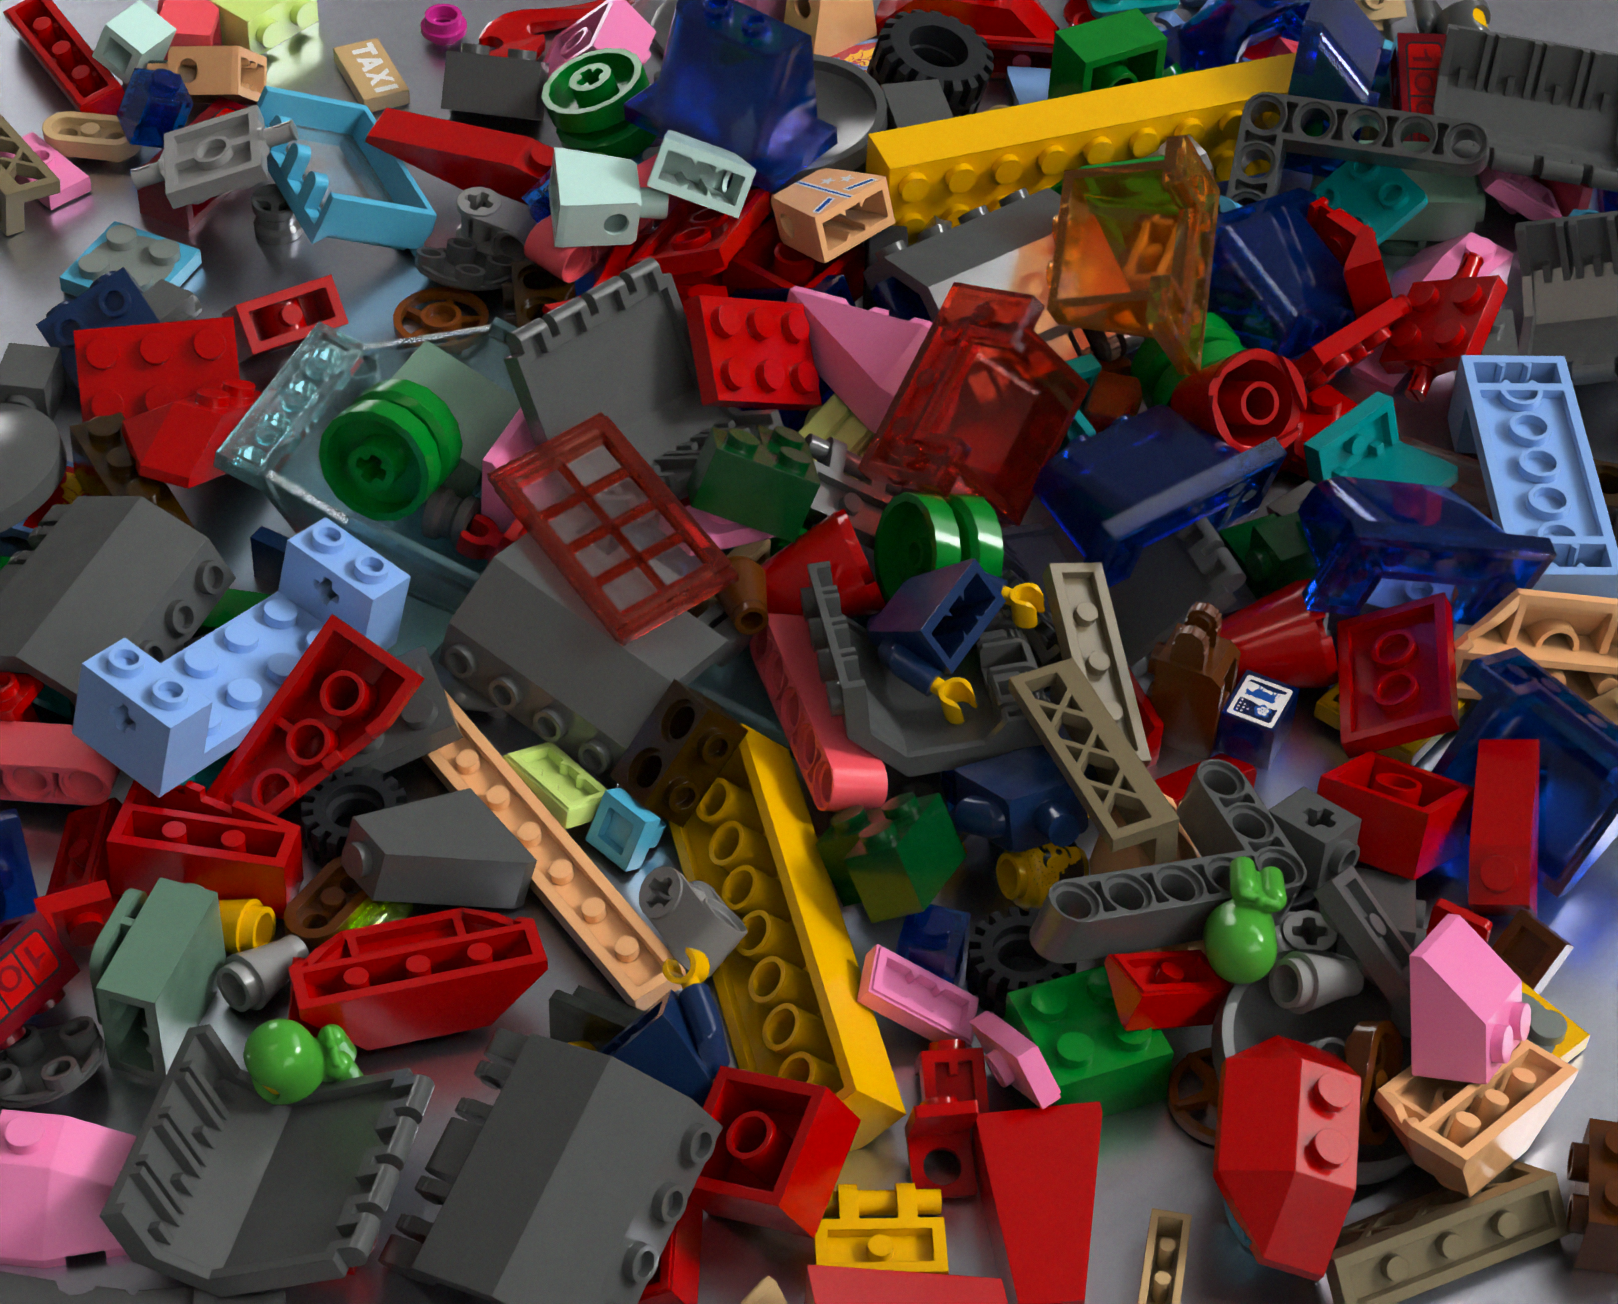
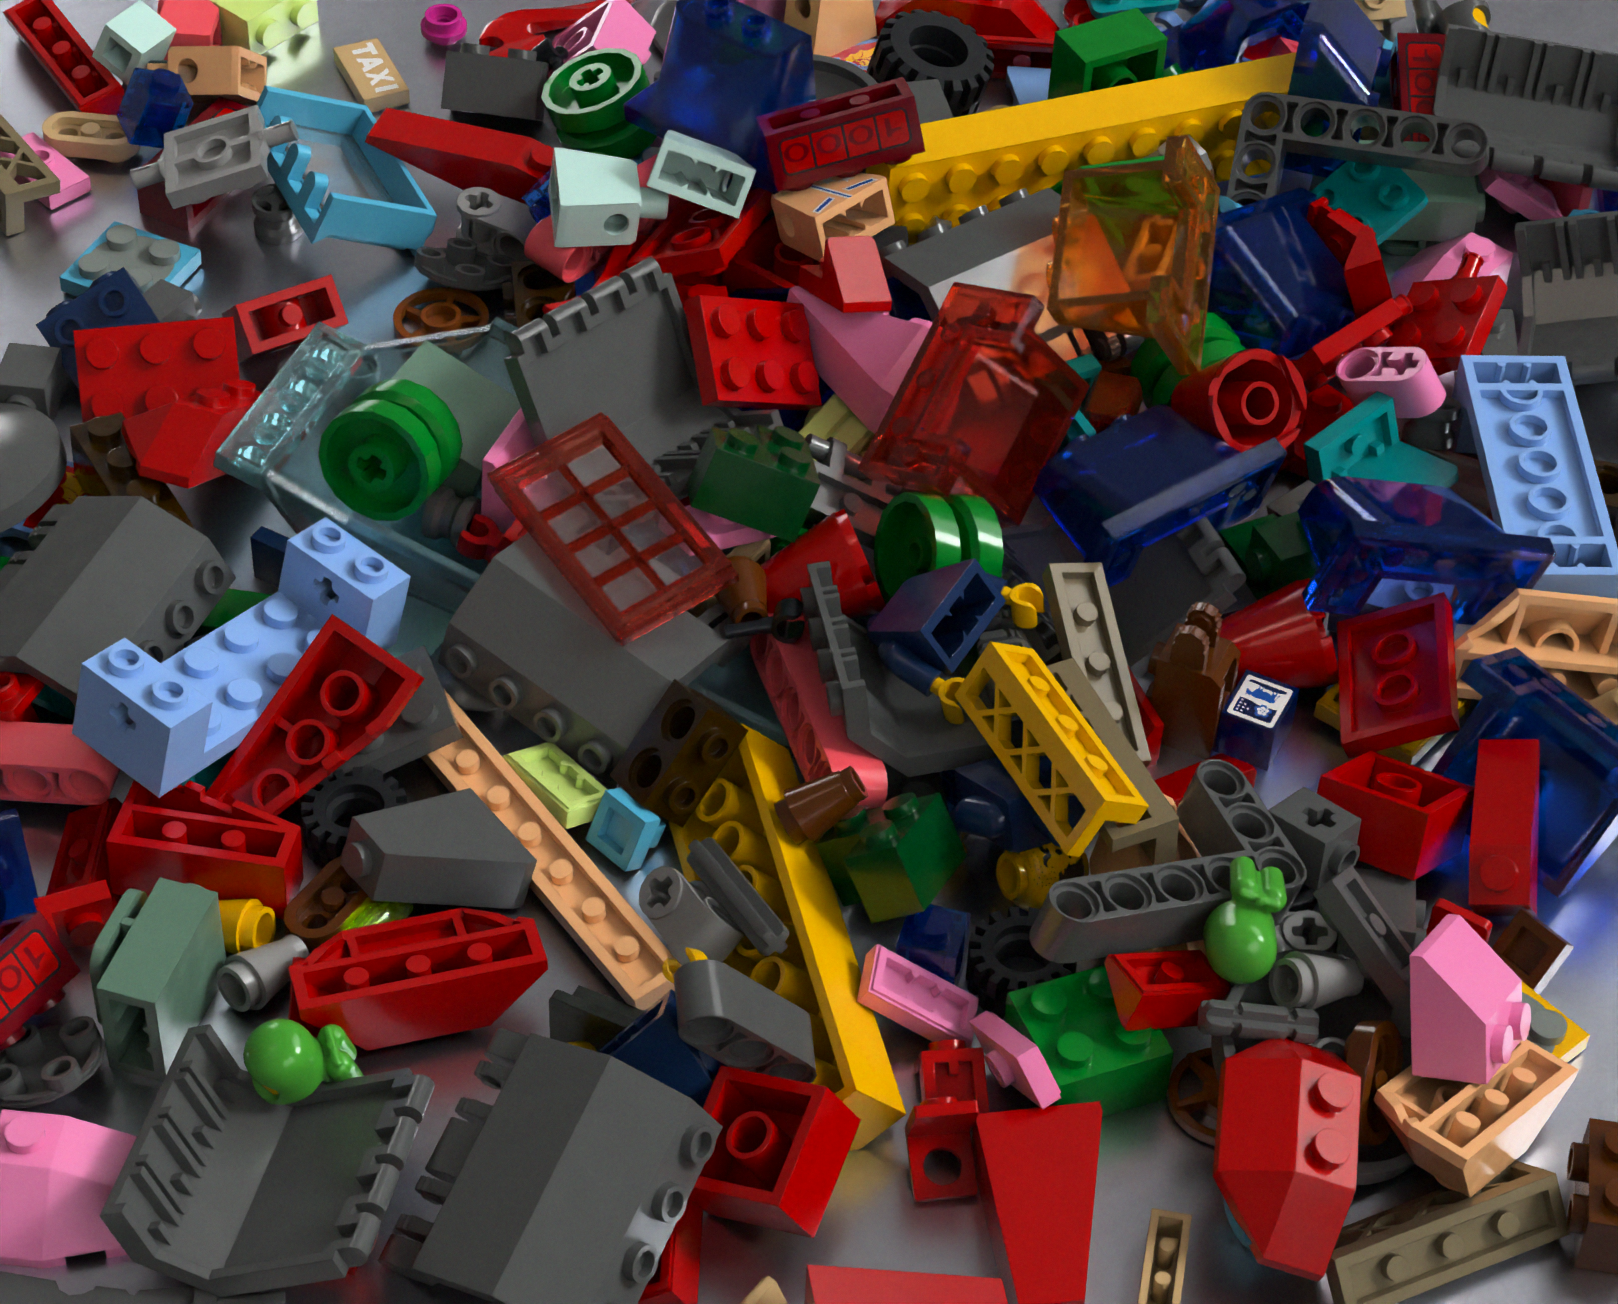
(551, 55): none -> black hand
(738, 896): none -> dark grey axle
(742, 1022): none -> dark grey beam
(782, 630): none -> black hand
(819, 804): none -> reddish brown cone
(841, 135): none -> dark red brick
(848, 276): none -> slope
(883, 1243): yellow plate -> none
(1053, 729): none -> yellow fence
(1257, 1021): none -> dark grey axle
(1397, 372): none -> bright pink beam
(1435, 429): none -> dark grey wheel

